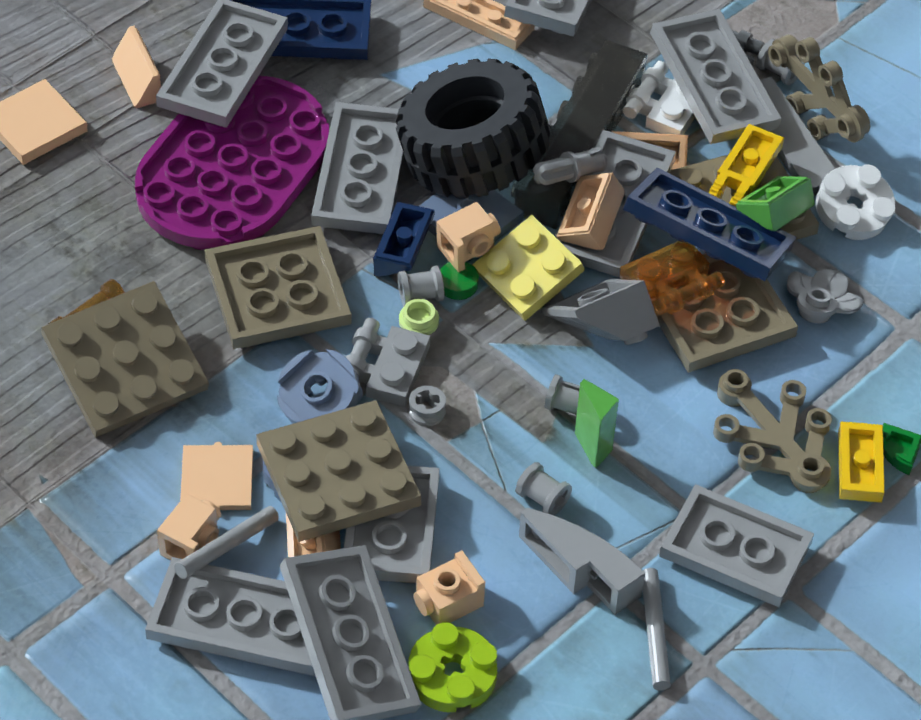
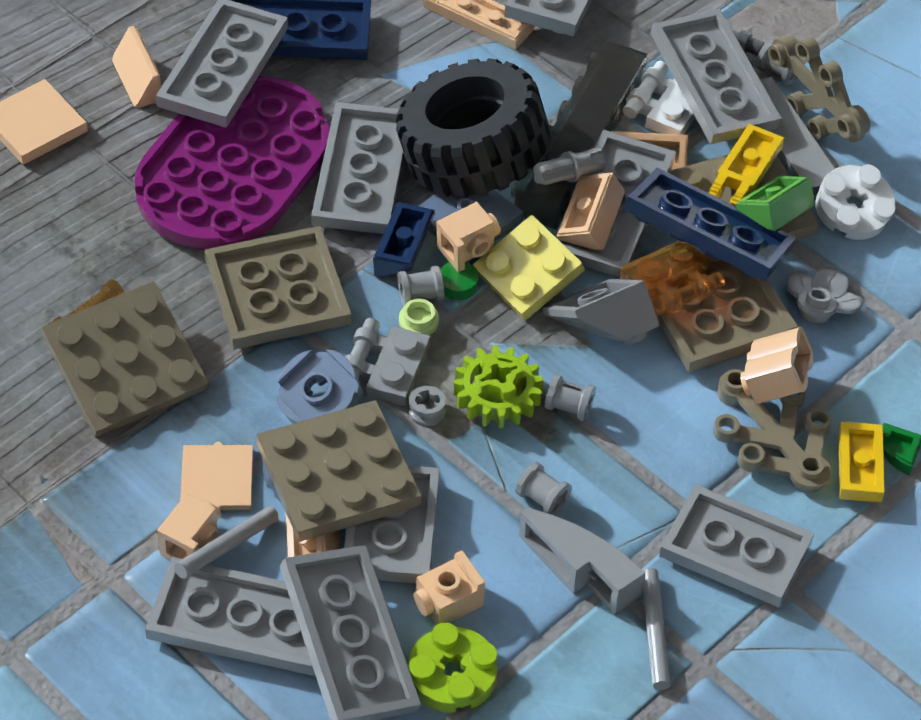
(498, 386): none -> lime gear
(596, 421): bright green slope -> none
(777, 366): none -> light nougat brick

